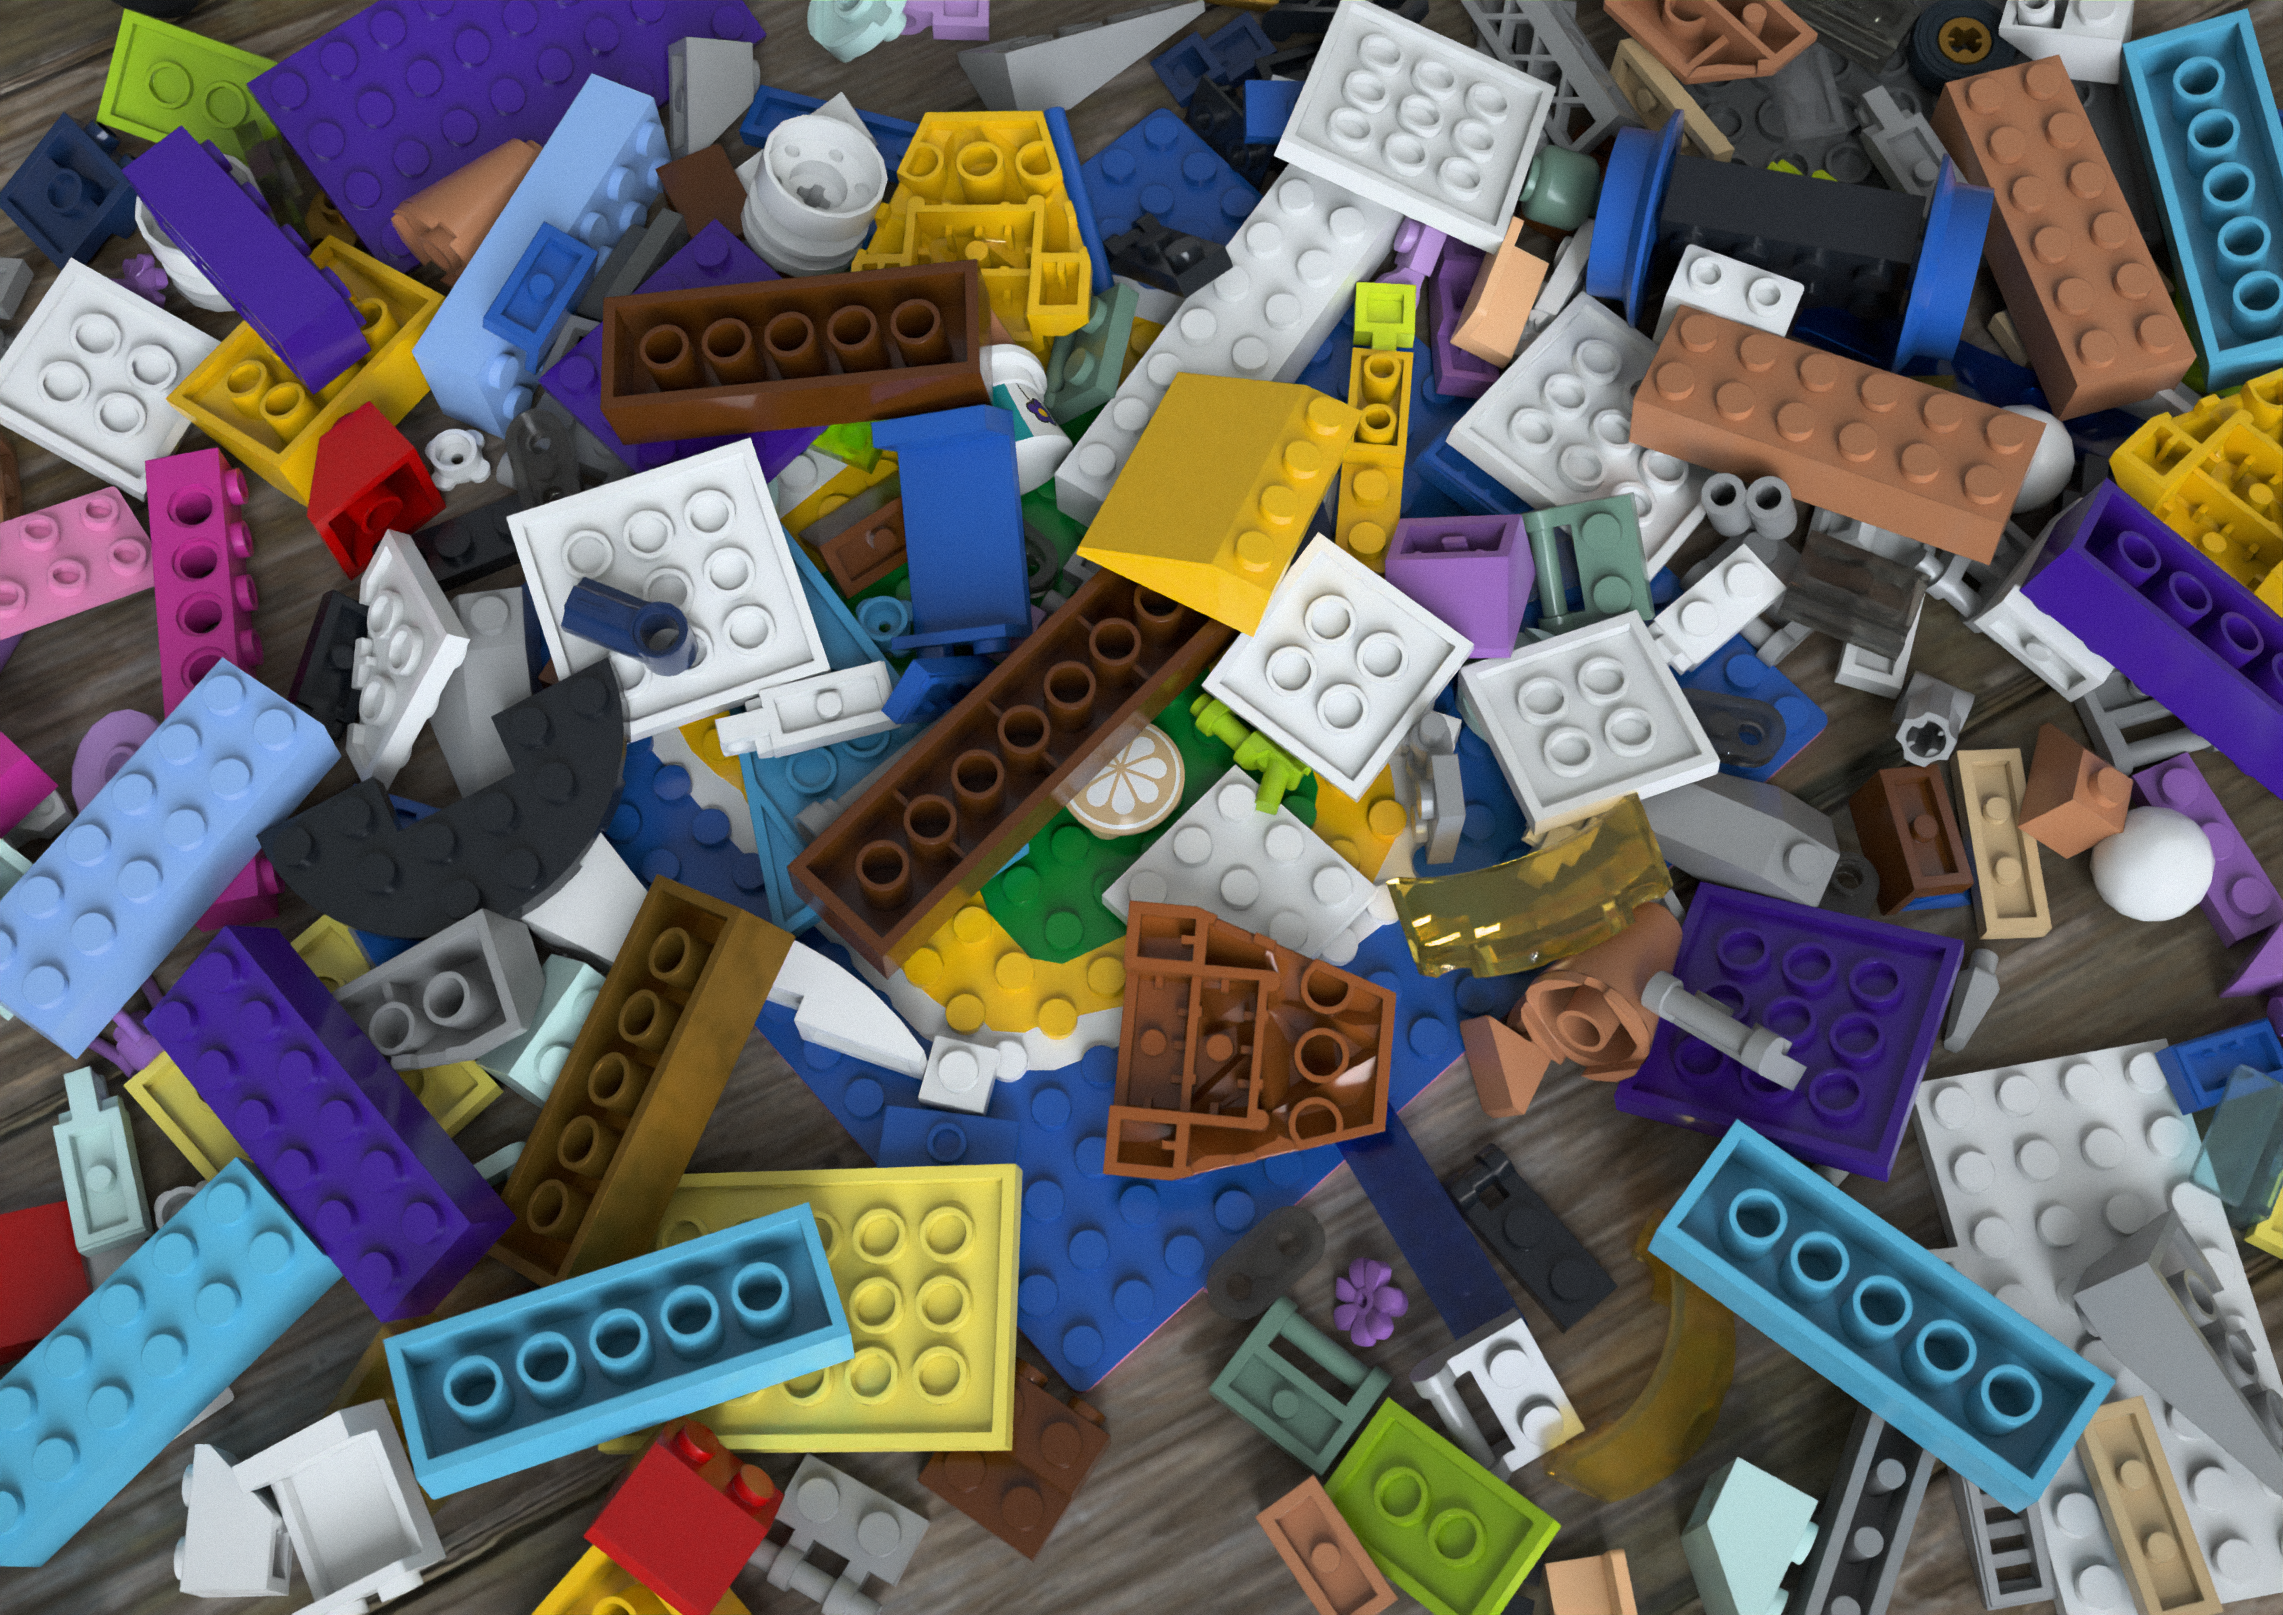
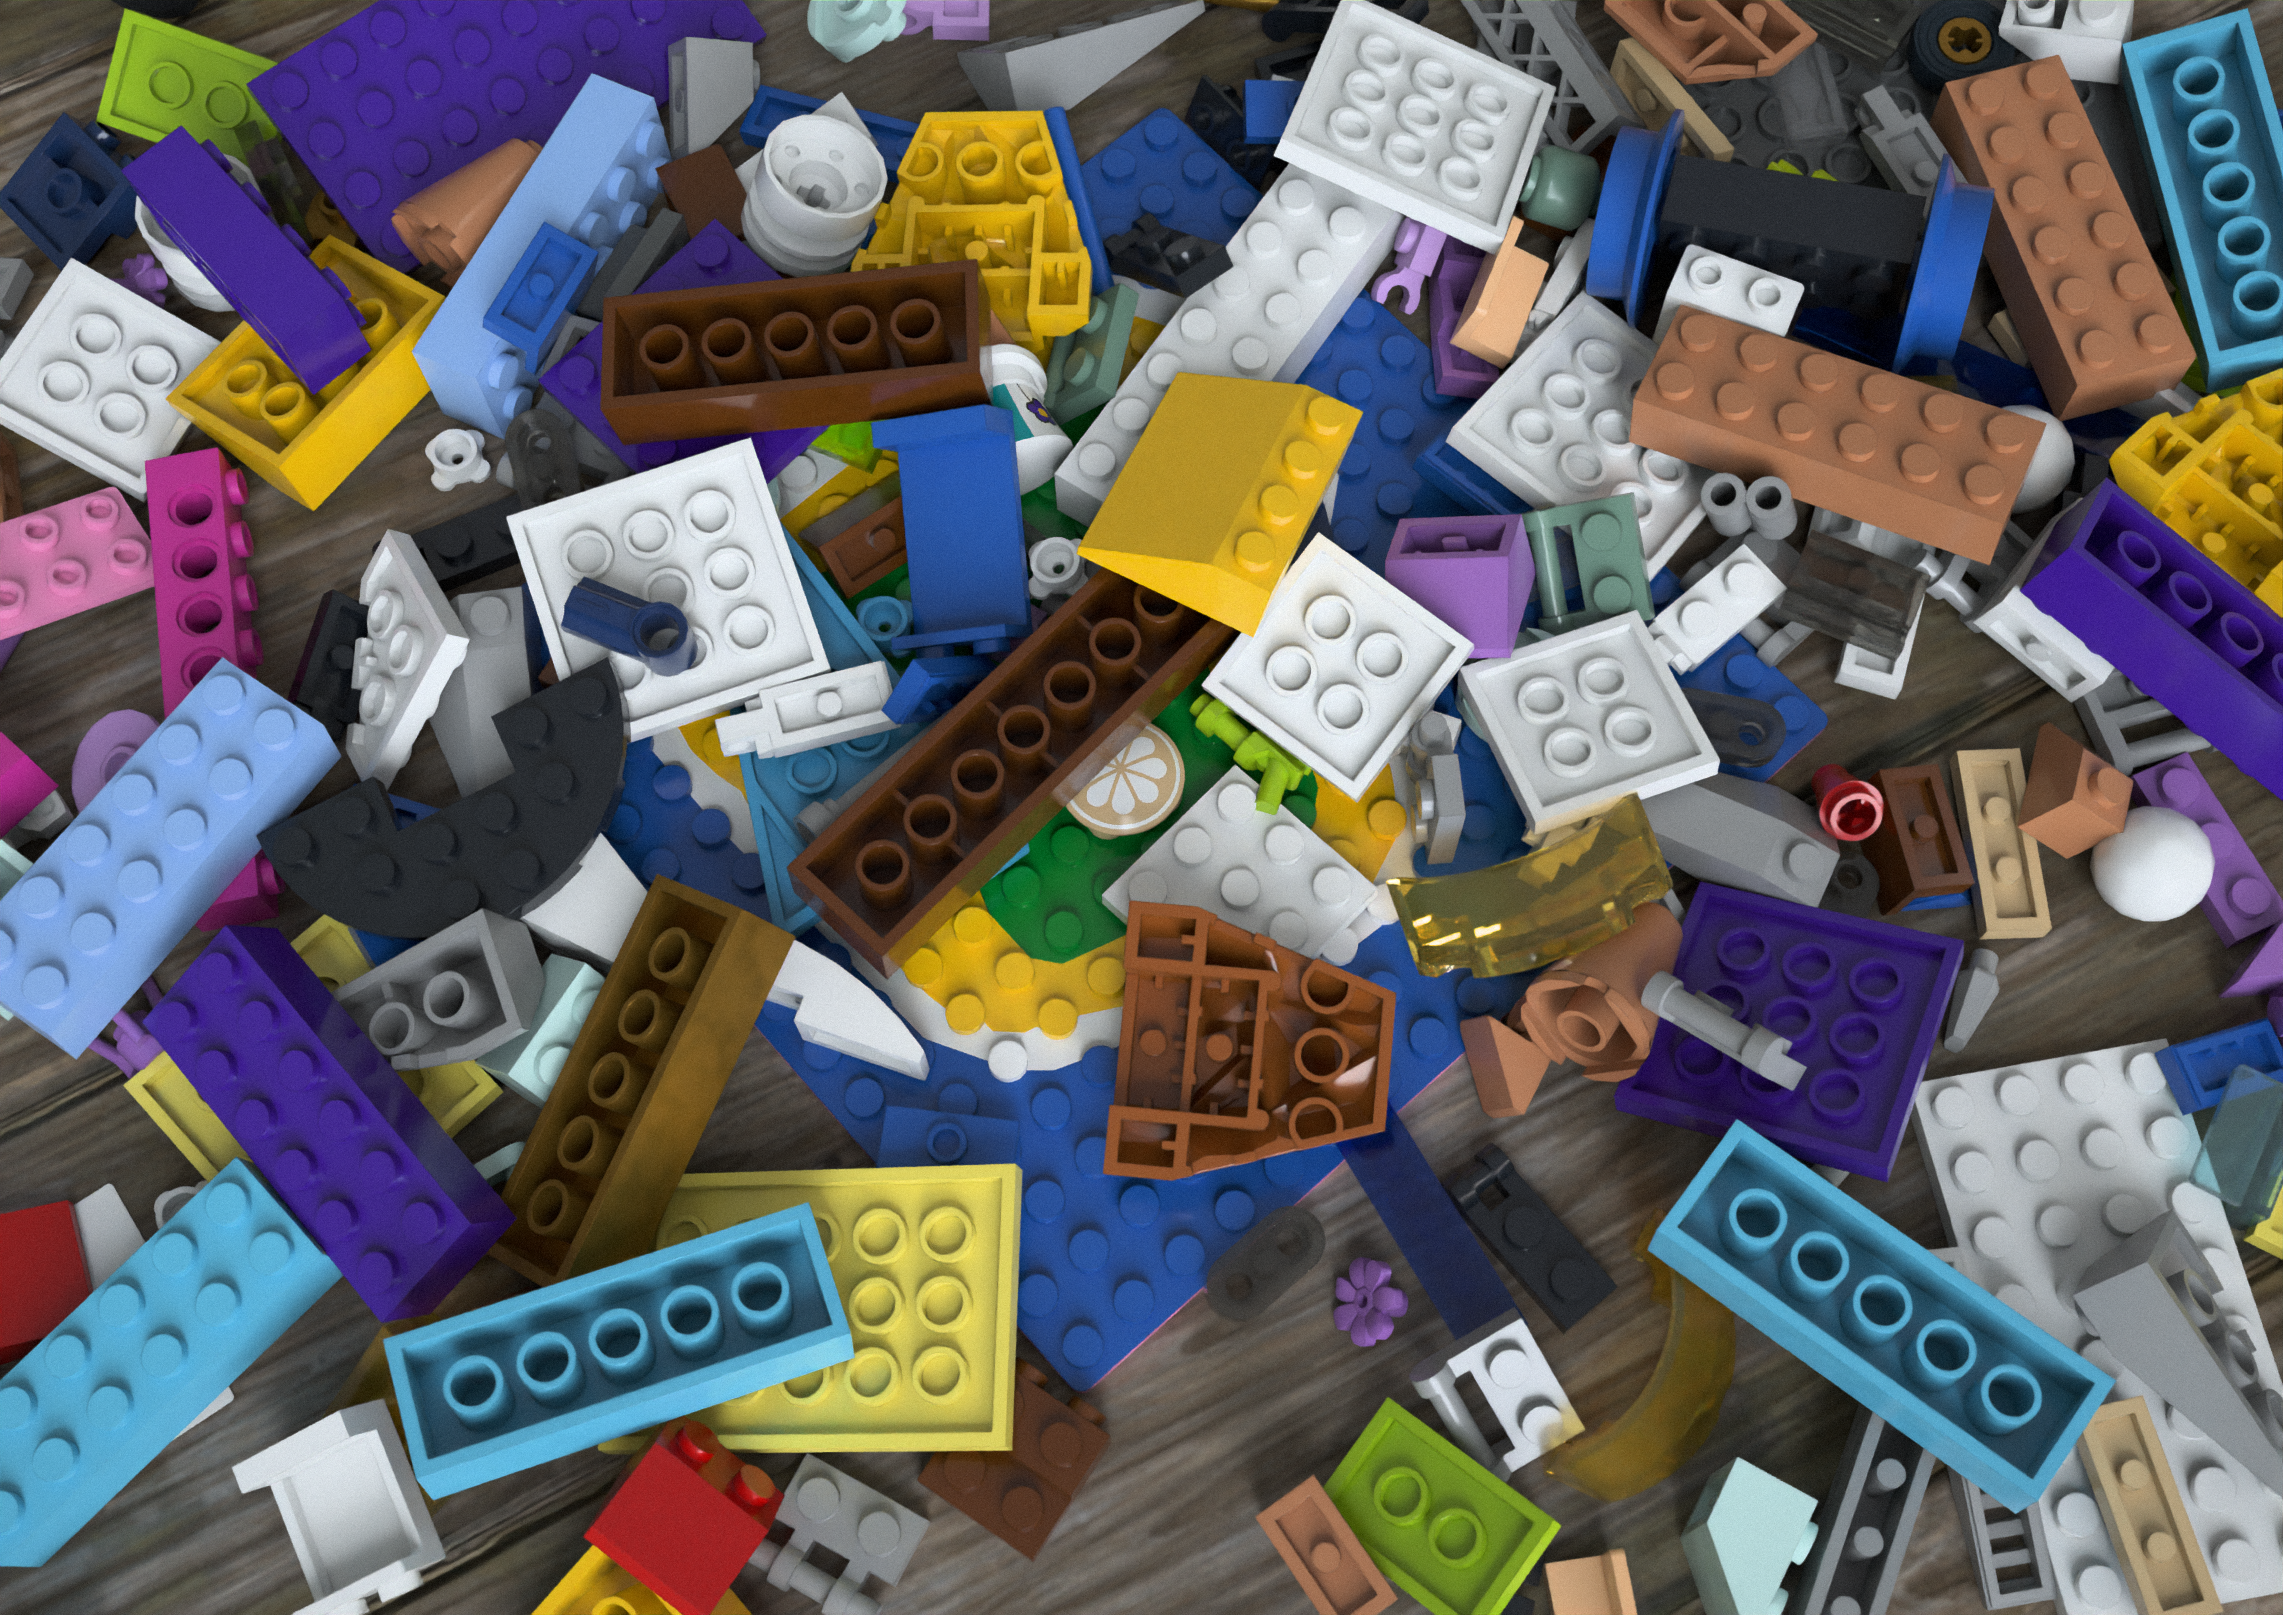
(100, 1167): light aqua hinge -> none
(232, 1538): white slope -> none
(367, 483): red slope -> none
(959, 1076): white plate -> none
(1045, 557): none -> white plate
(1223, 57): dark blue slope -> none
(1287, 1403): sand green plate -> none
(1376, 456): yellow slope -> none
(1384, 315): neon yellow plate -> none
(1846, 804): none -> red cone
(1930, 718): light grey piece -> none

